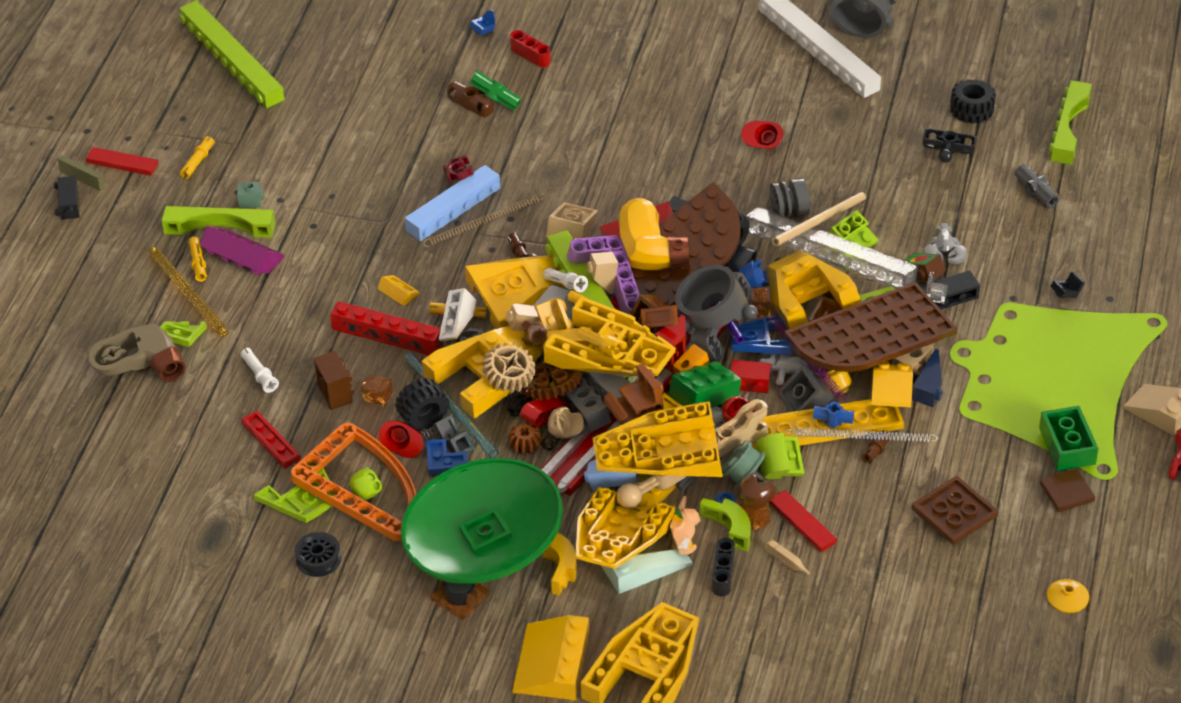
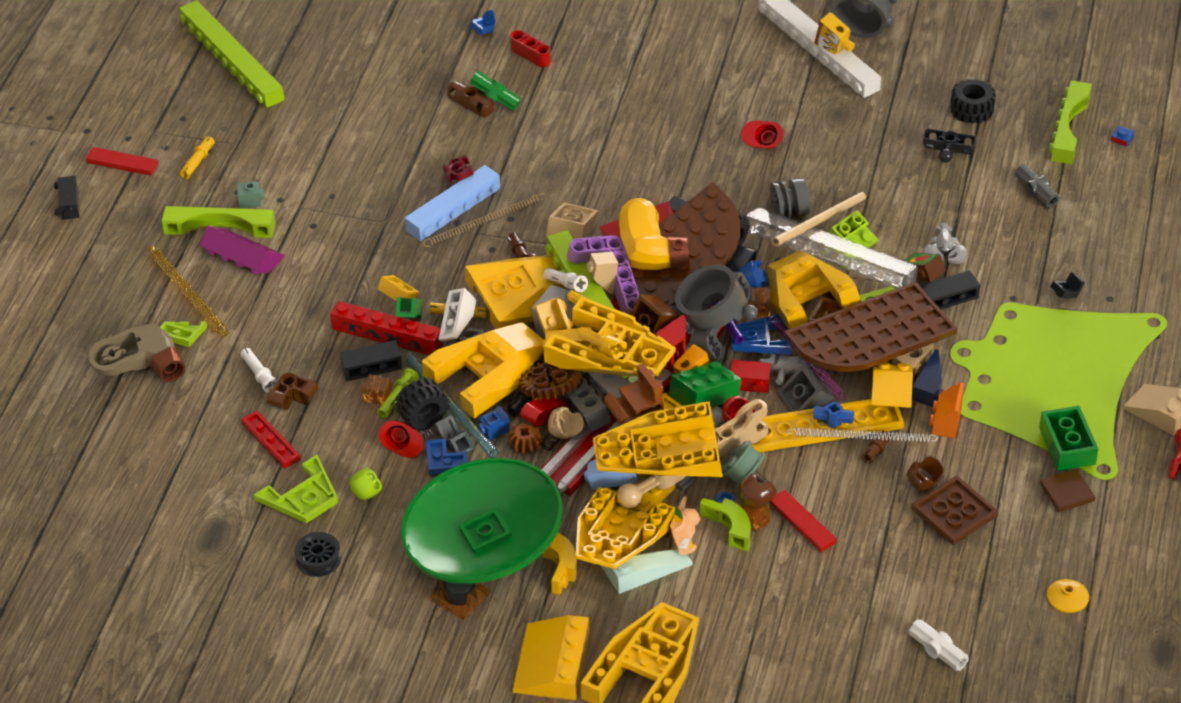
(81, 172): olive tile -> none
(198, 263): yellow pin -> none
(291, 388): none -> reddish brown piece
(304, 475): orange beam -> none
(333, 380): reddish brown brick -> none
(371, 360): none -> black brick
(389, 403): none -> lime pin
(409, 307): none -> green window
(494, 423): none -> blue window
(514, 376): tan gear -> none
(520, 313): tan brick -> none
(535, 333): reddish brown rock -> none
(659, 316): dark orange tile -> none
(723, 566): black beam -> none
(781, 456): lime brick -> none
(785, 556): tan piece -> none
(833, 35): none -> yellow torso
(841, 378): yellow head -> none
(925, 474): none -> reddish brown helmet
(936, 291): clear panel -> none
(938, 645): none -> white piece
(947, 411): none -> orange slope
(1122, 136): none -> blue plate

